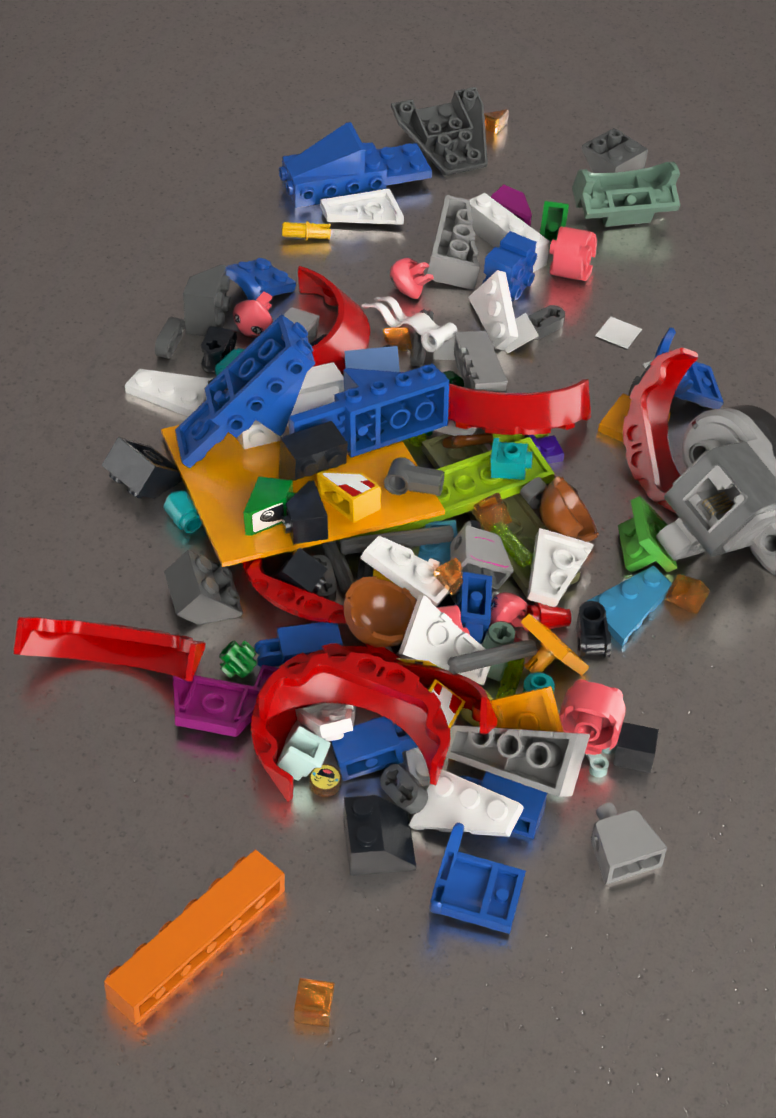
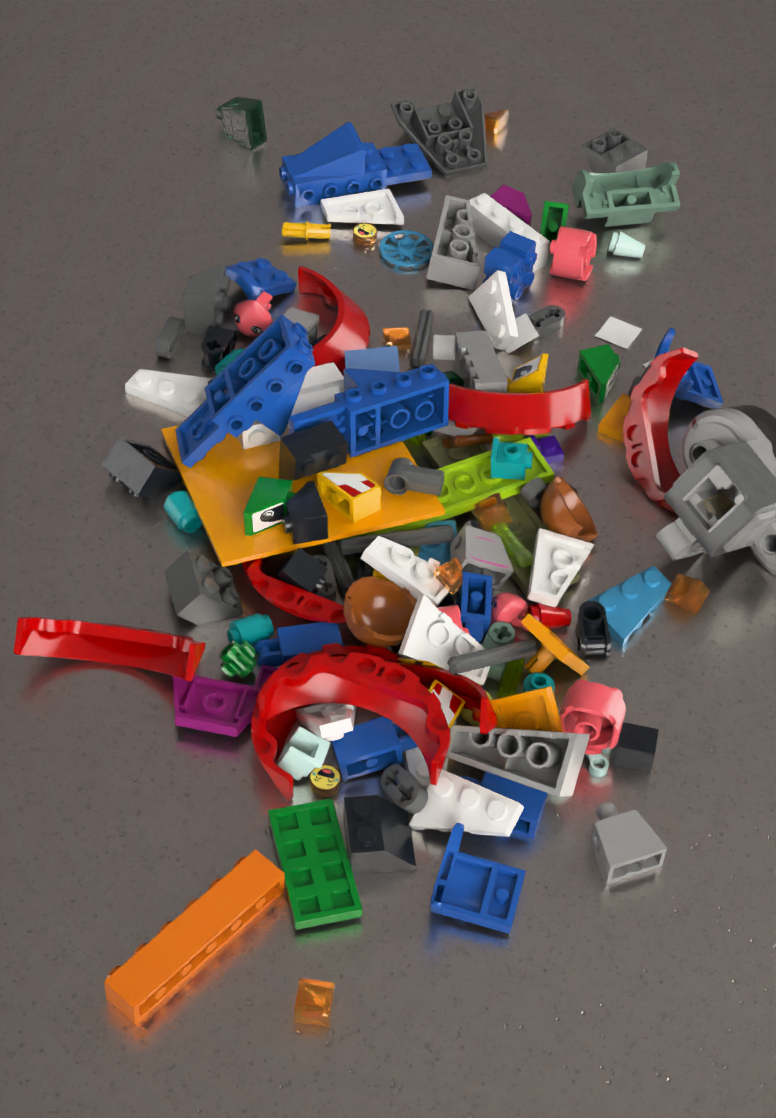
(243, 121): none -> clear green torso
(250, 628): none -> teal brick
(314, 864): none -> green plate
(364, 233): none -> tile
(406, 248): none -> dark azure wheel
(409, 277): coral piece -> none
(431, 334): white flag -> none
(529, 376): none -> yellow slope
(600, 368): none -> green slope
(625, 245): none -> light aqua cone
(640, 540): bright green bracket -> none

